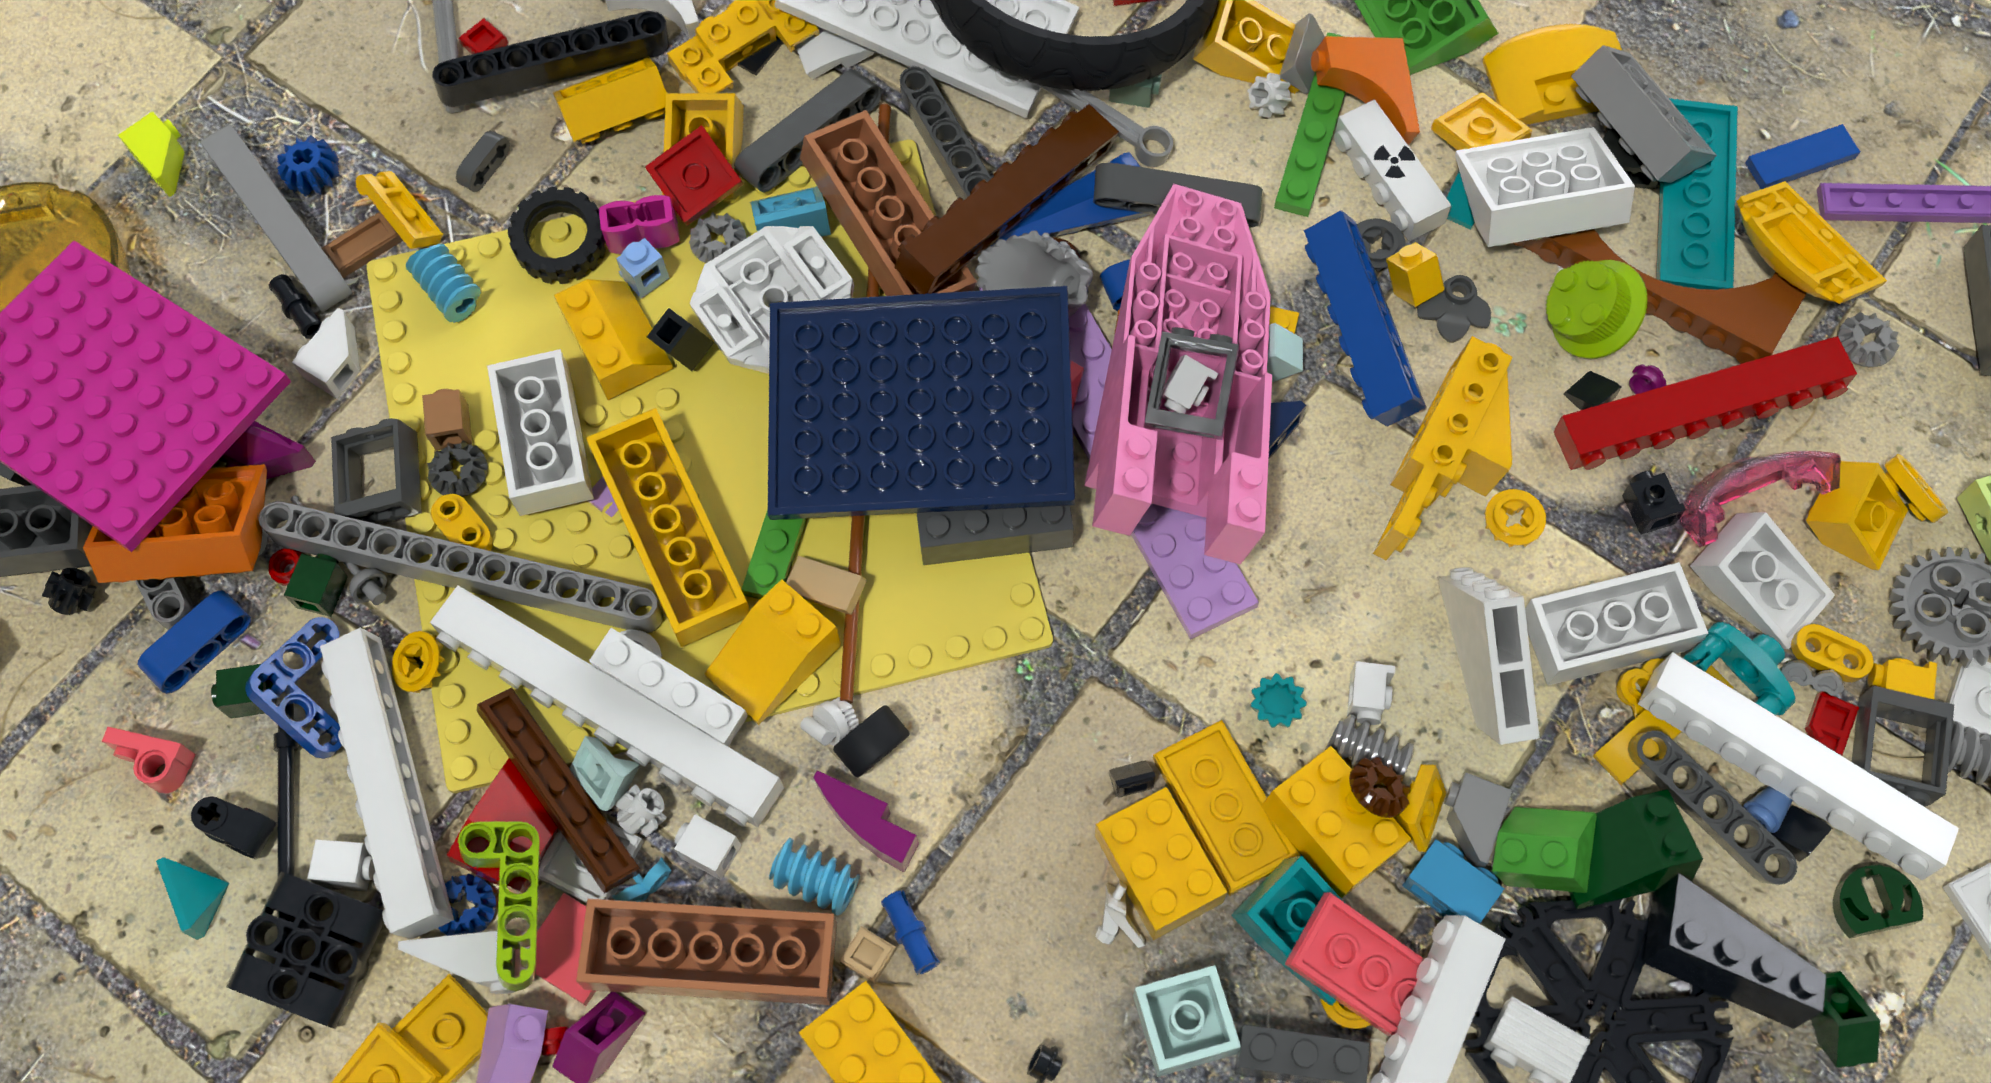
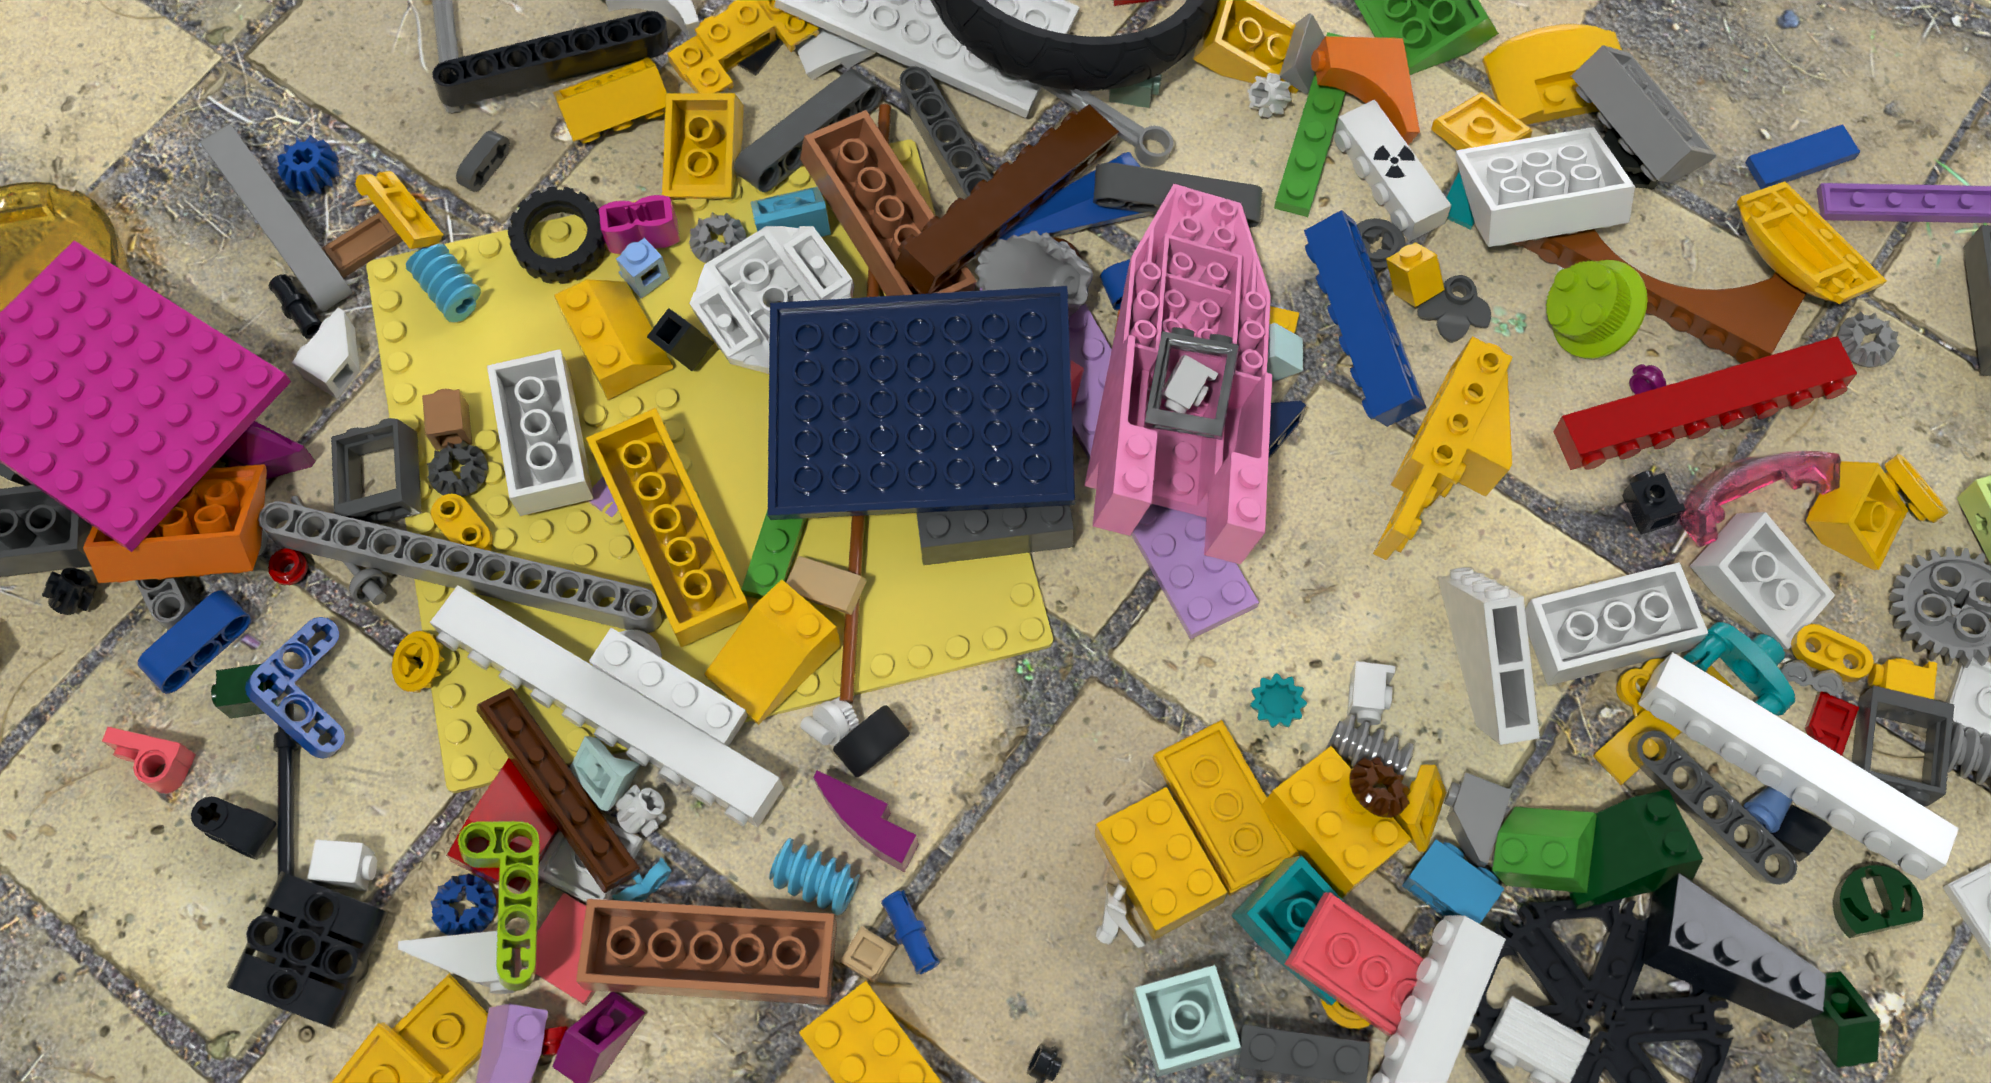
(156, 149): neon yellow slope -> none
(192, 896): teal slope -> none
(316, 584): dark green brick -> none
(385, 785): white brick -> none
(482, 37): red tile -> none
(694, 175): red plate -> none
(706, 846): white brick -> none
(1132, 778): black slope -> none
(1512, 502): yellow gear -> none
(1592, 391): black slope -> none
(1699, 208): teal plate -> none

